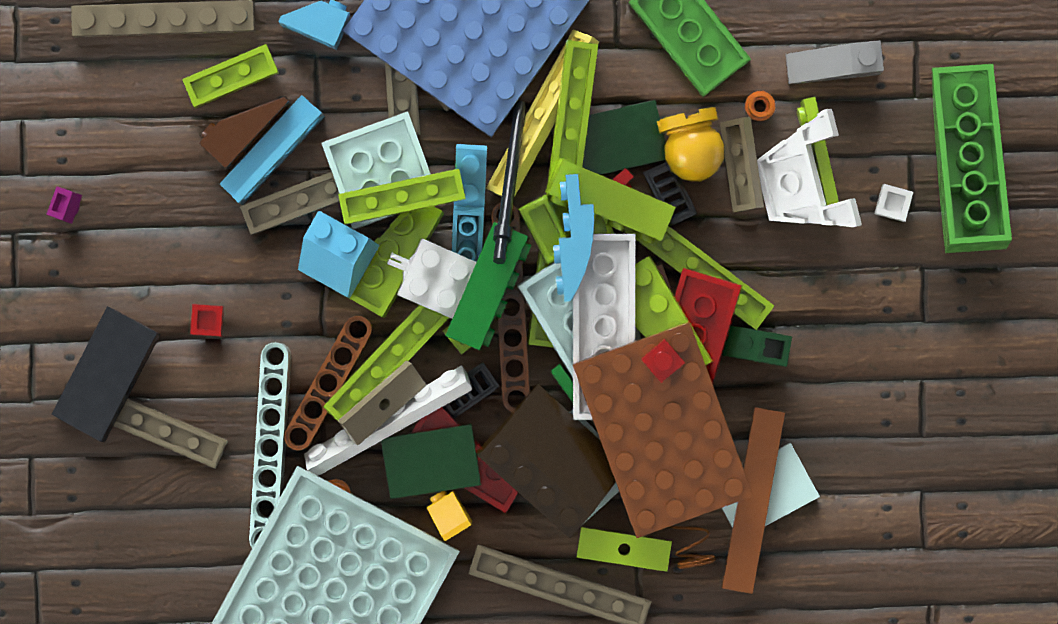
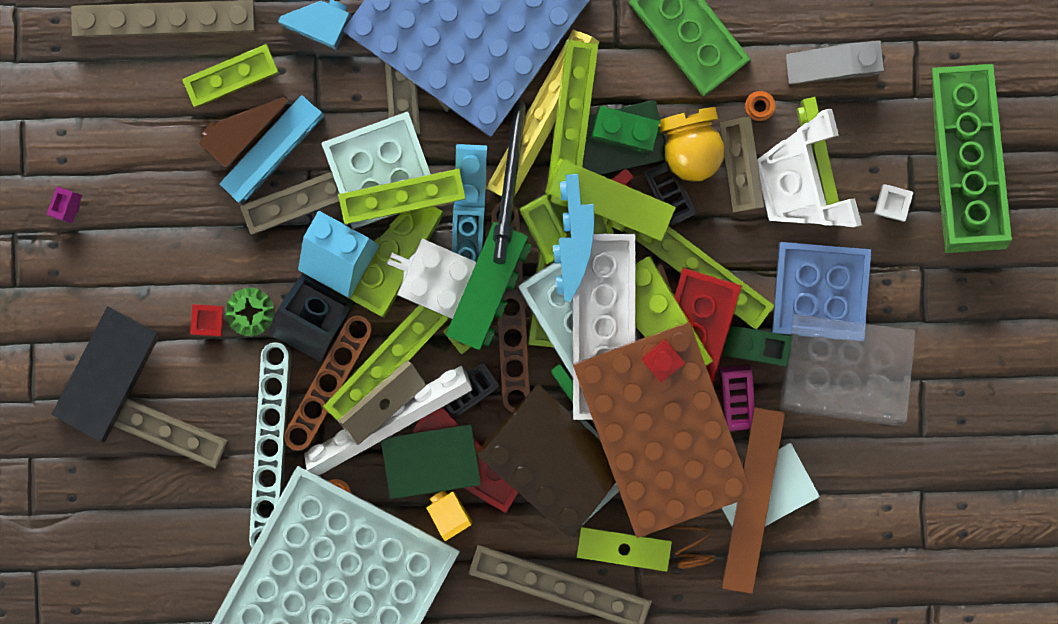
(260, 321): none -> bright green gear
(310, 317): none -> black slope
(624, 130): none -> green brick
(737, 372): none -> dark pink slope
(820, 284): none -> medium blue plate
(848, 370): none -> clear slope

